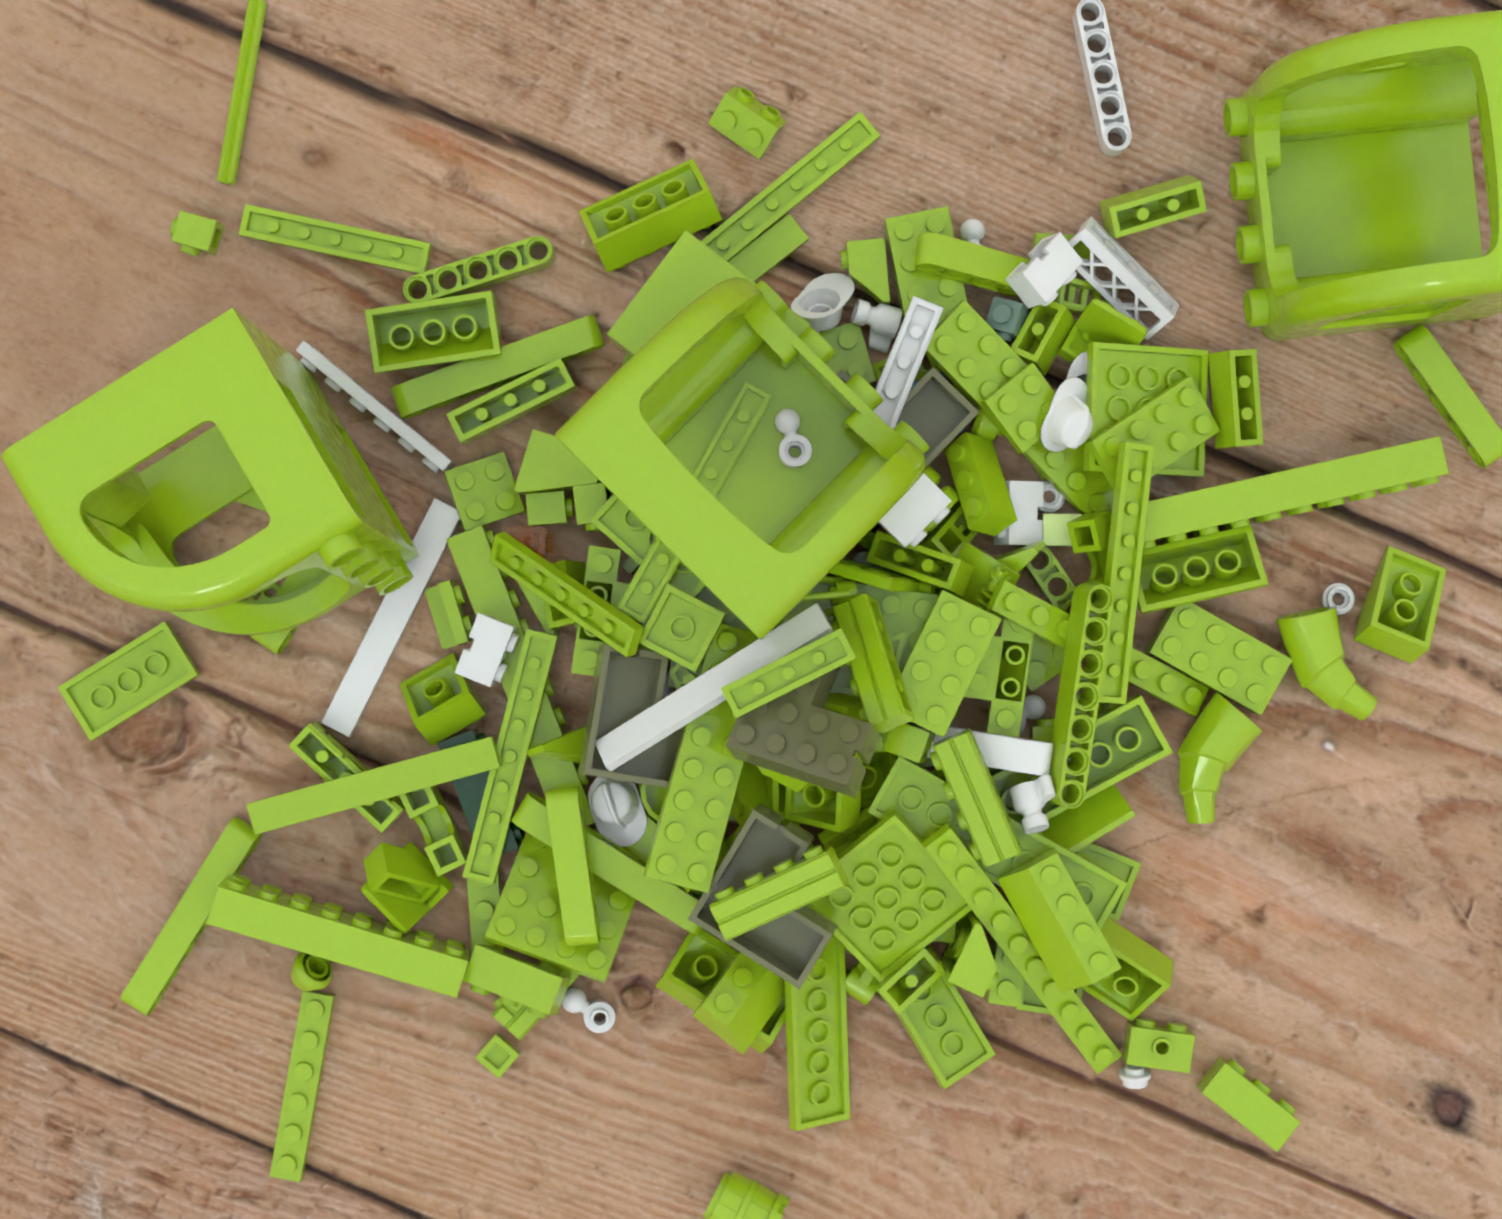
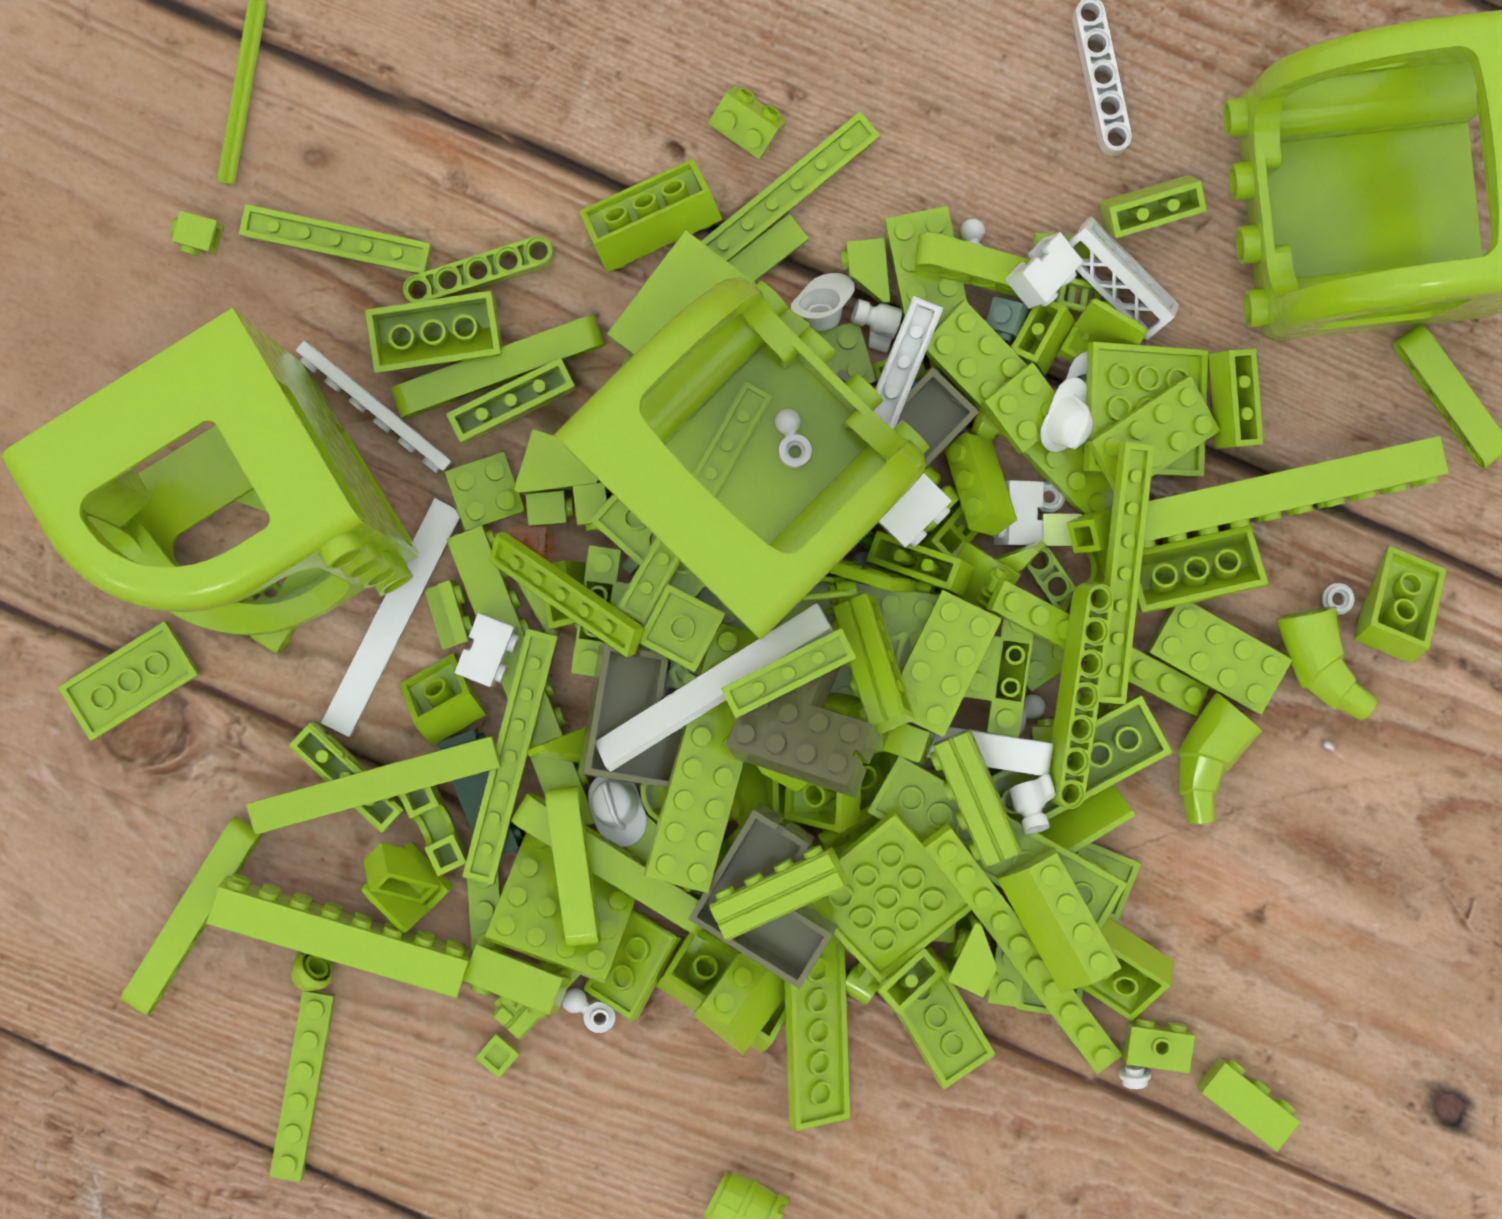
(636, 966): none -> lime tile

